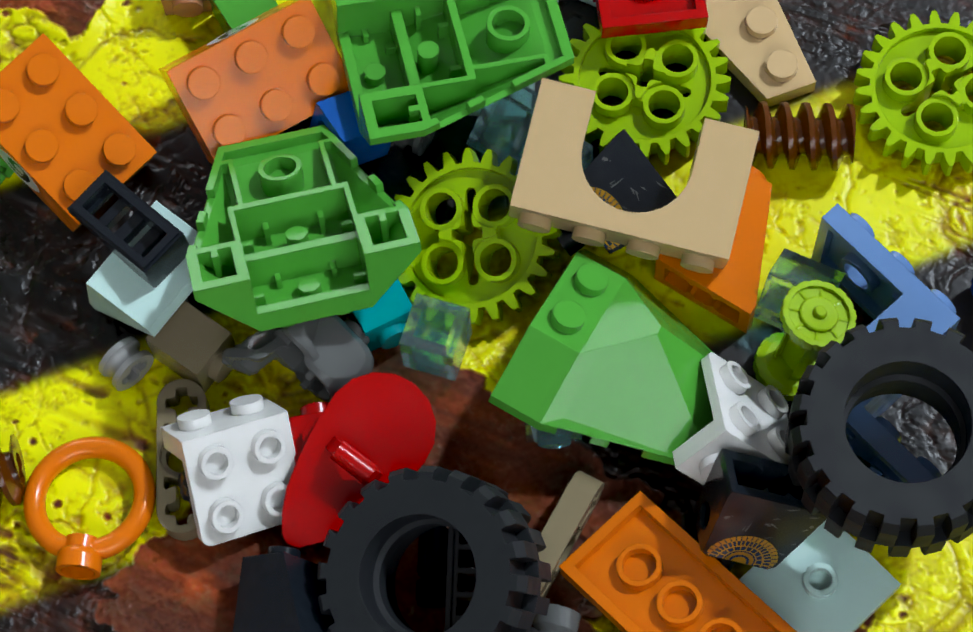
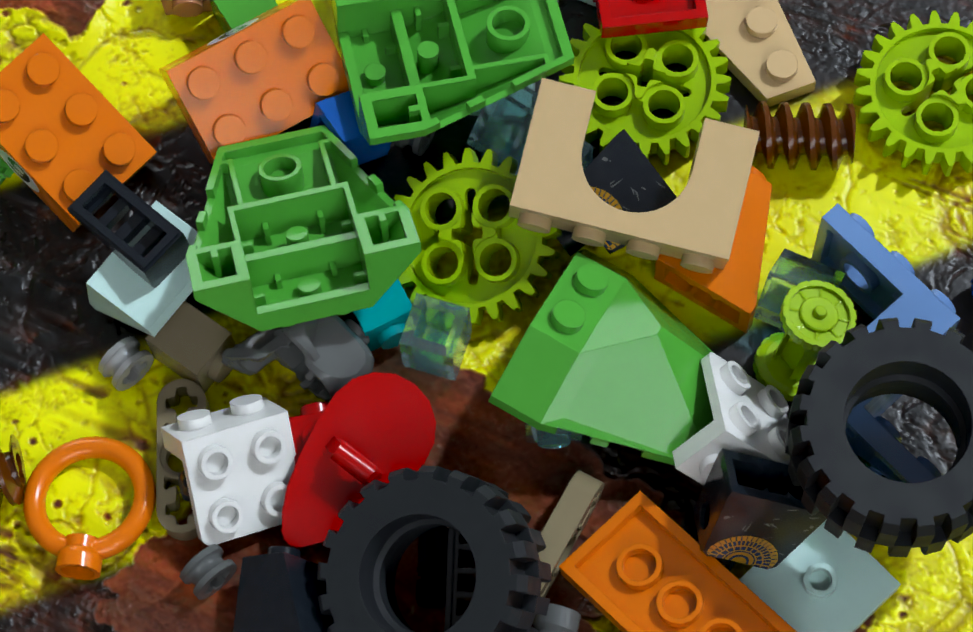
(208, 571): none -> dark grey bush

